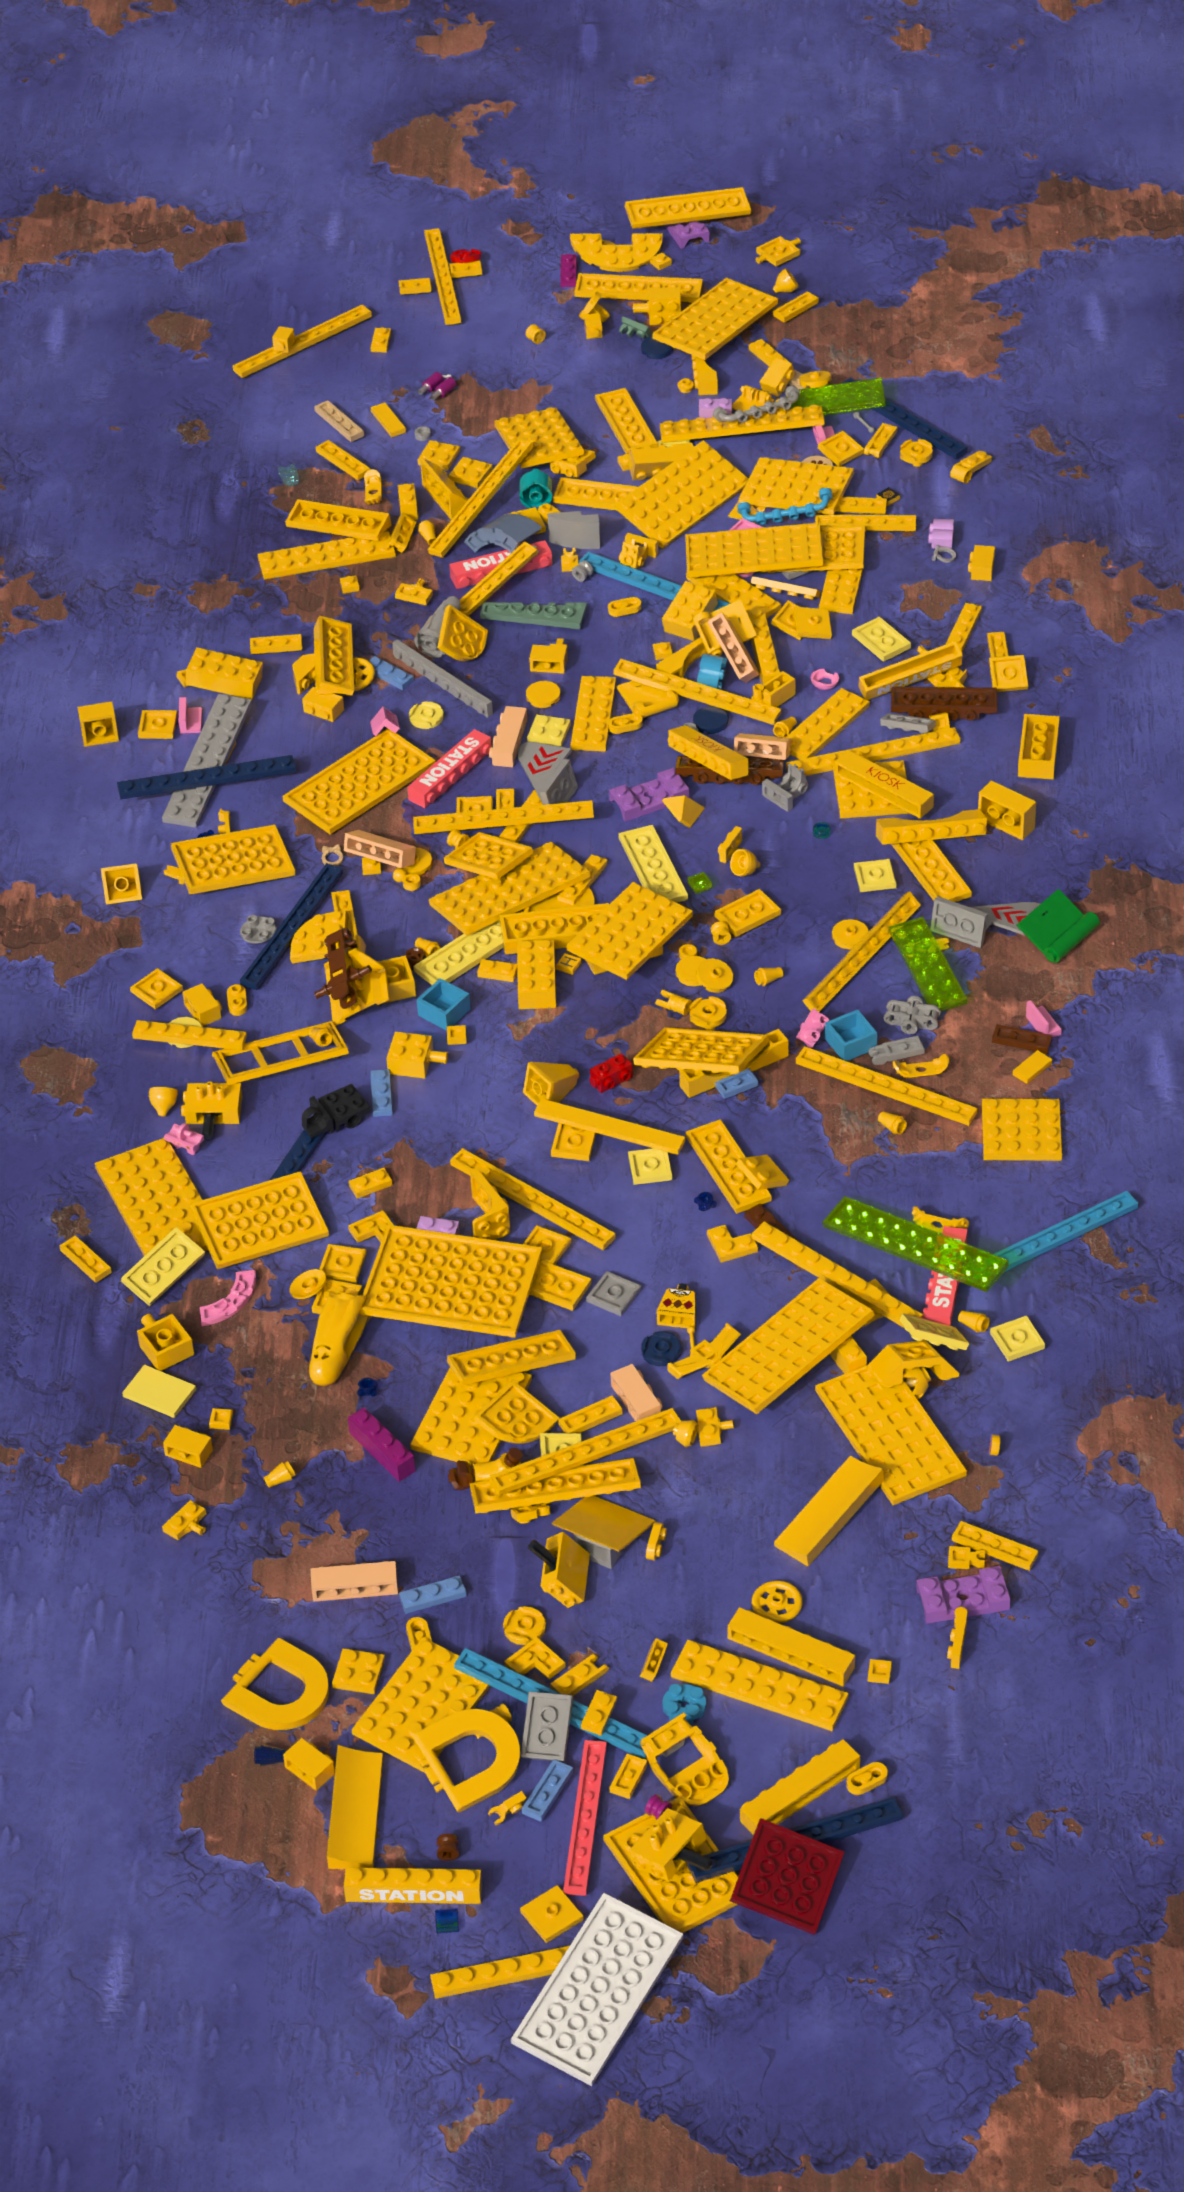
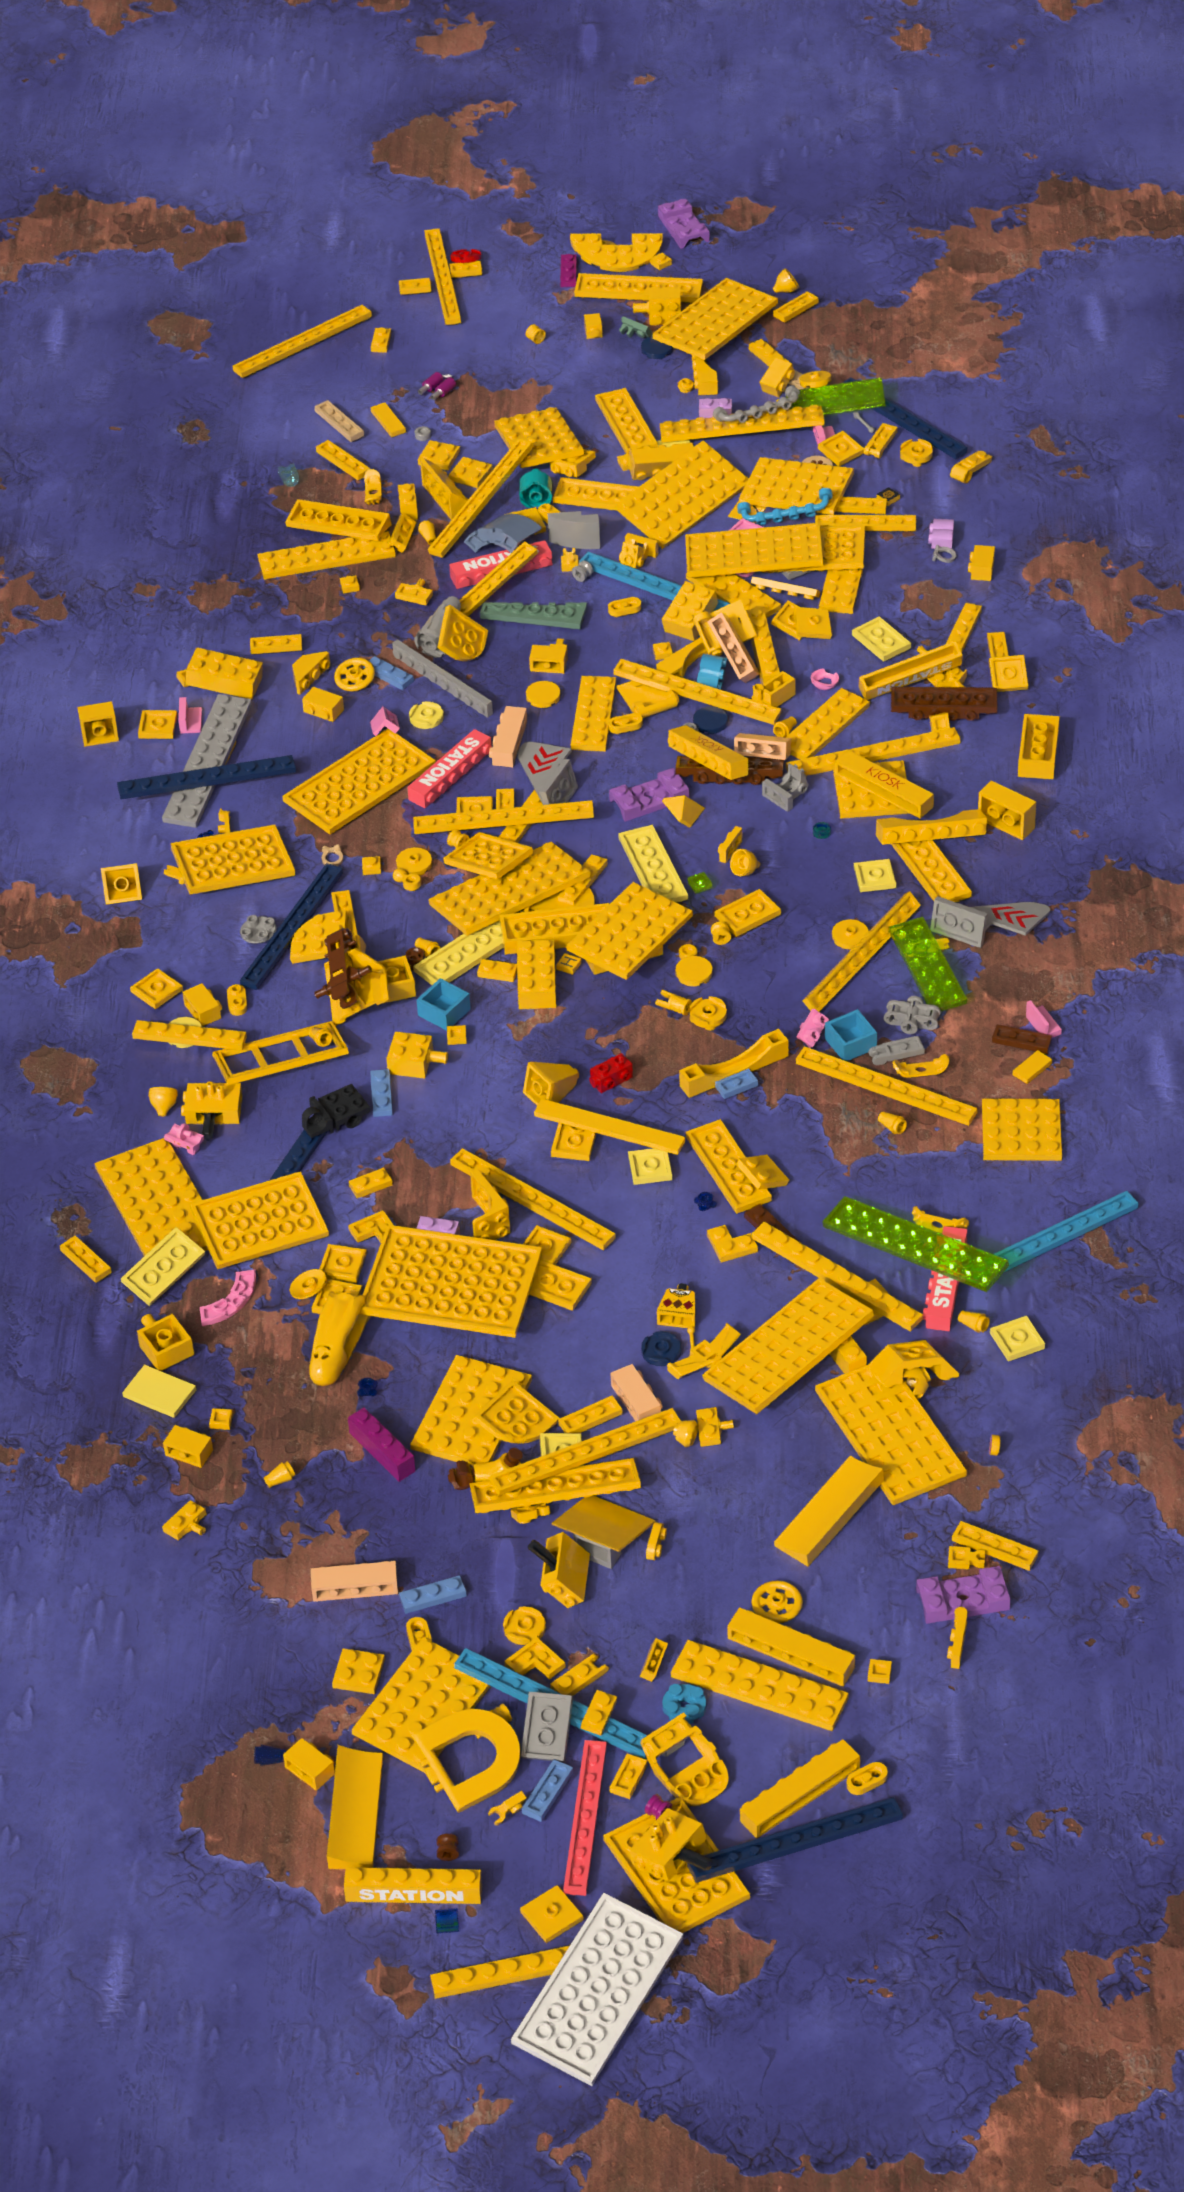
(280, 1716): yellow piece -> none
(283, 339): yellow brick -> none
(333, 657): yellow arch -> none
(379, 848): light nougat brick -> none
(511, 1357): yellow plate -> none
(549, 730): light yellow plate -> none
(593, 308): yellow tile -> none
(613, 1293): light grey tile -> none
(687, 207): yellow plate -> none
(701, 1050): yellow plate -> none
(714, 983): yellow plate -> none
(750, 397): yellow hinge -> none
(767, 975): yellow cone -> none
(778, 251): yellow plate -> none
(787, 1876): dark red plate -> none
(907, 723): light grey plate -> none
(934, 1332): light yellow plate -> none
(1059, 928): green door -> none

